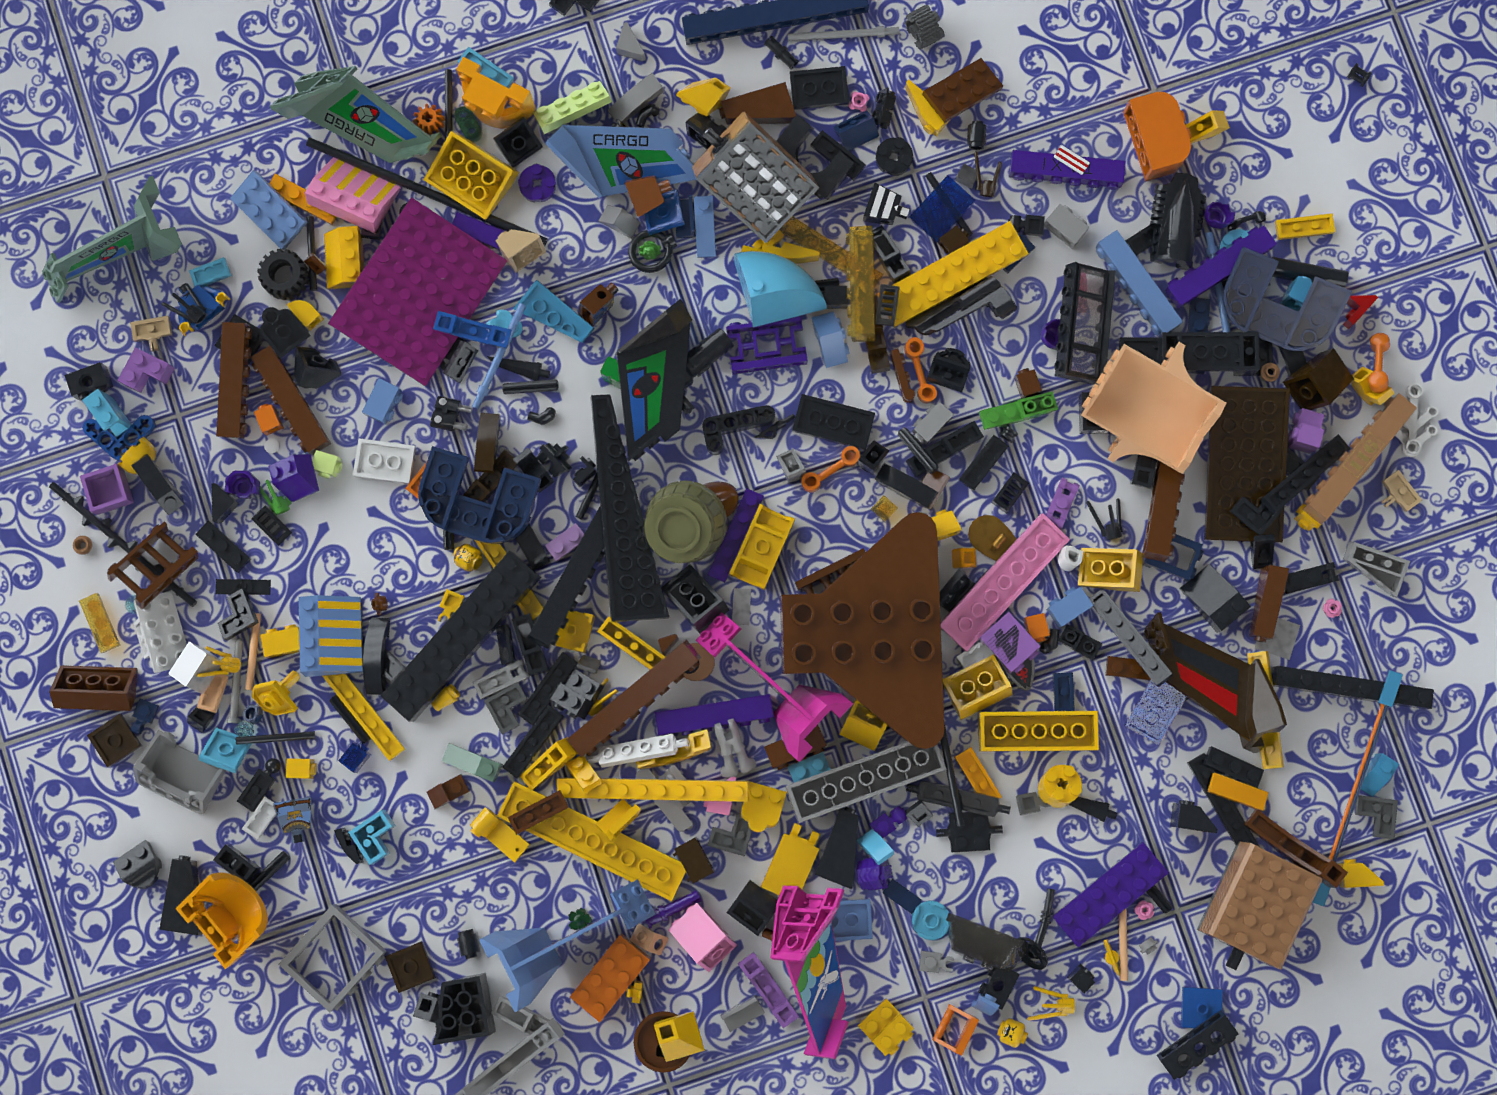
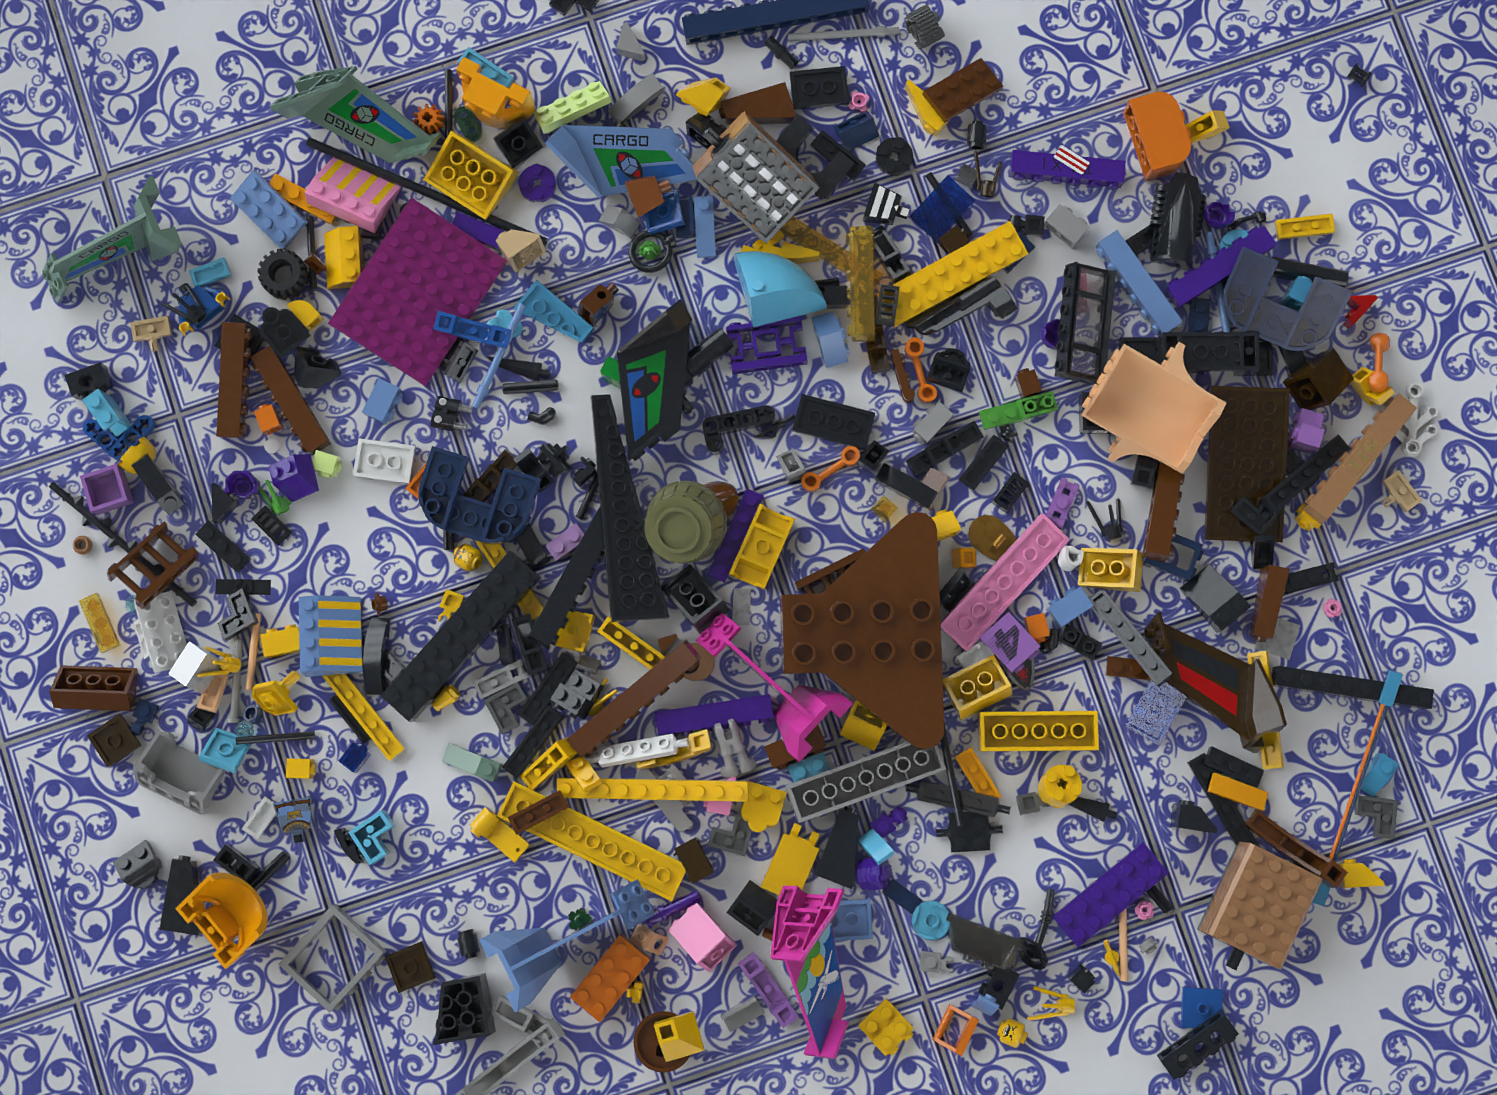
(141, 367): medium lavender brick -> none
(259, 785): black plate -> none
(423, 1006): black brick -> none
(448, 791): reddish brown slope -> none
(487, 442): dark brown slope -> none
(618, 819): yellow panel -> none
(647, 111): black arm -> none
(885, 100): black hinge -> none
(918, 450): black axle -> none
(919, 813): black plate -> none
(1063, 691): dark blue plate -> none
(1264, 372): medium nougat plate -> none
(1379, 567): light grey wedge -> none

